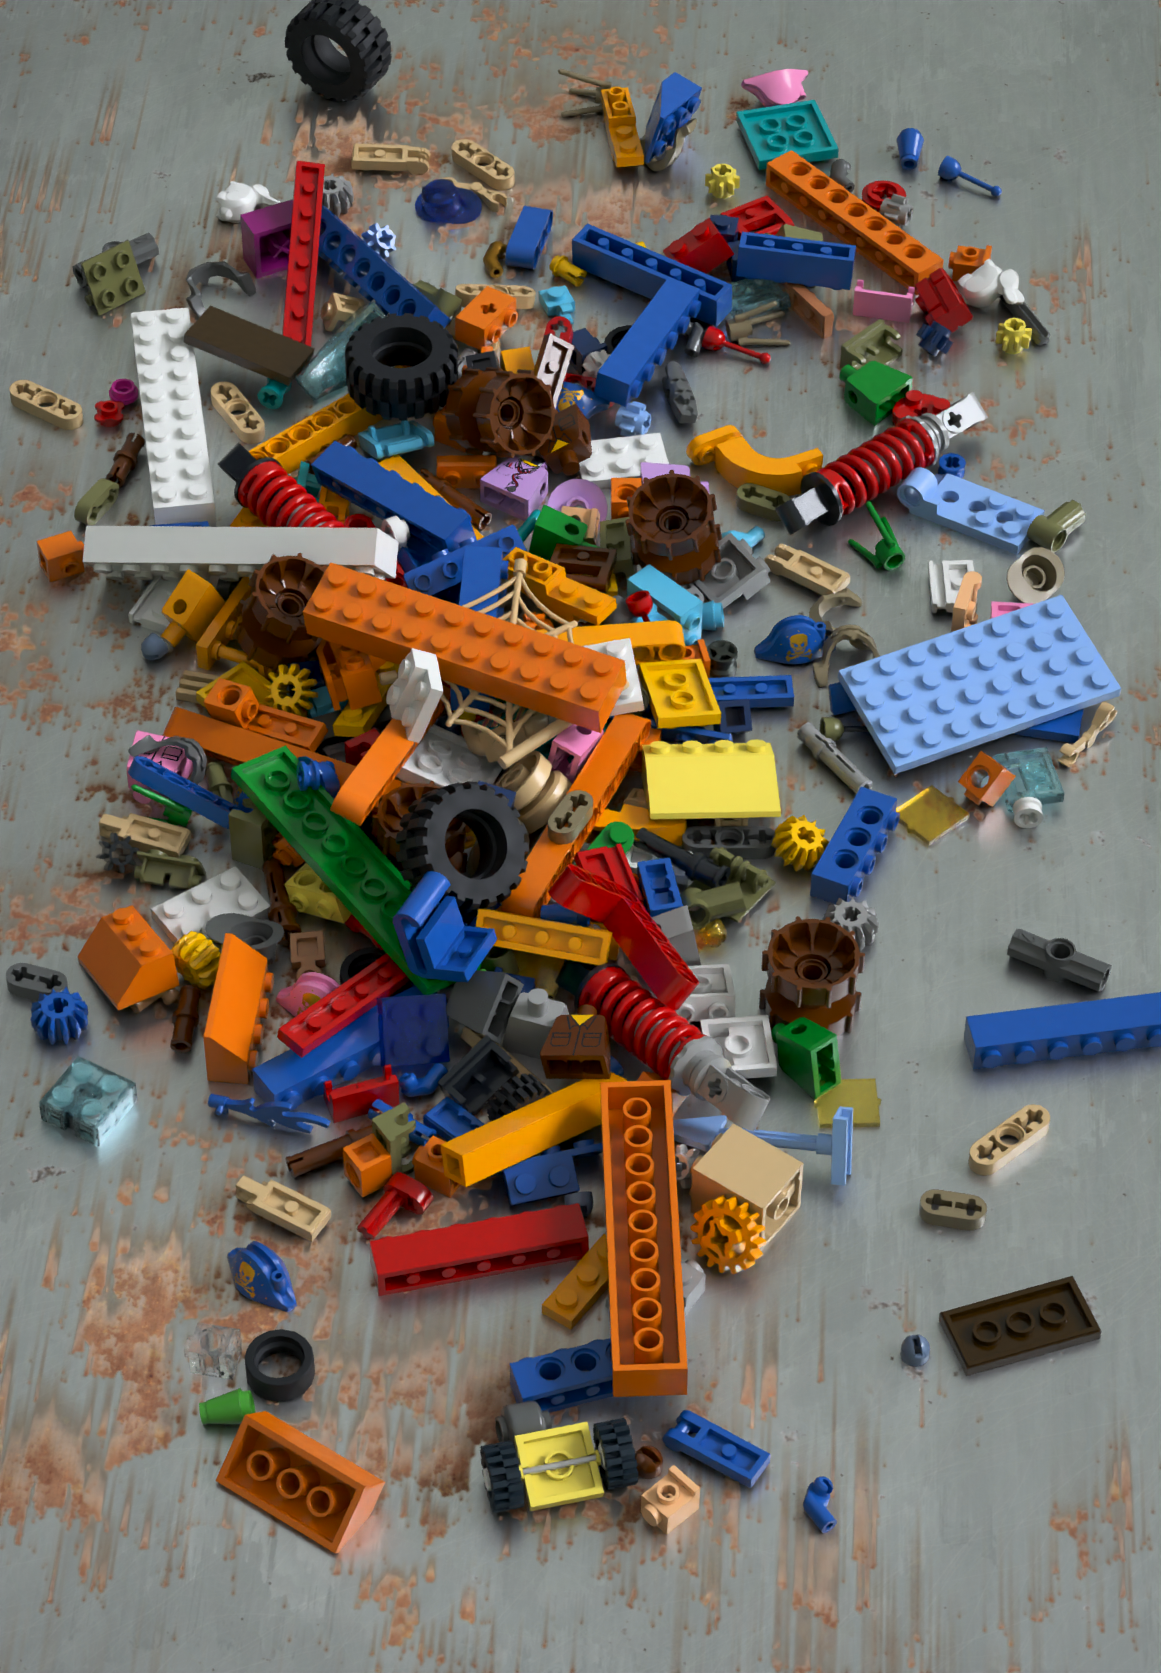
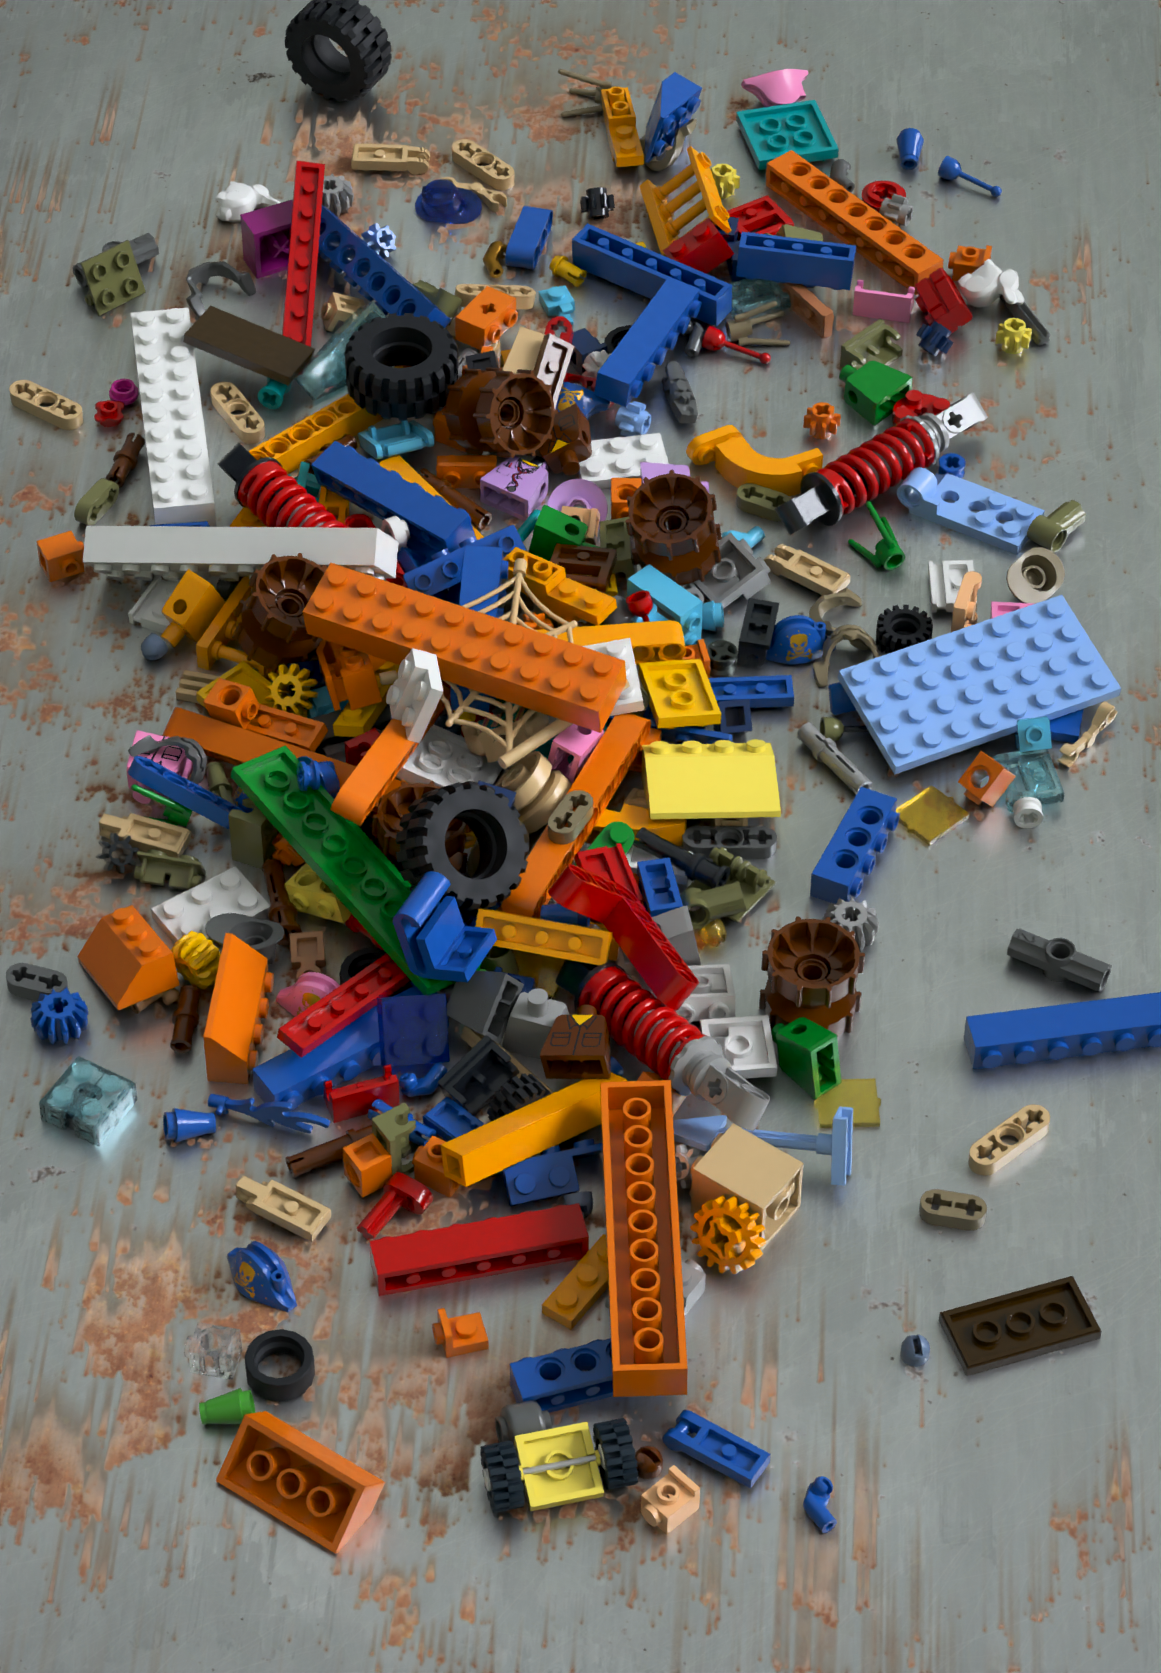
(187, 1124): none -> blue cone
(460, 1334): none -> orange bracket
(524, 350): none -> tan tile
(597, 203): none -> black gear
(662, 212): none -> light orange fence
(757, 630): none -> black hinge
(799, 842): yellow gear -> none
(822, 420): none -> orange gear
(902, 620): none -> black tyre
(1033, 734): none -> medium azure bracket

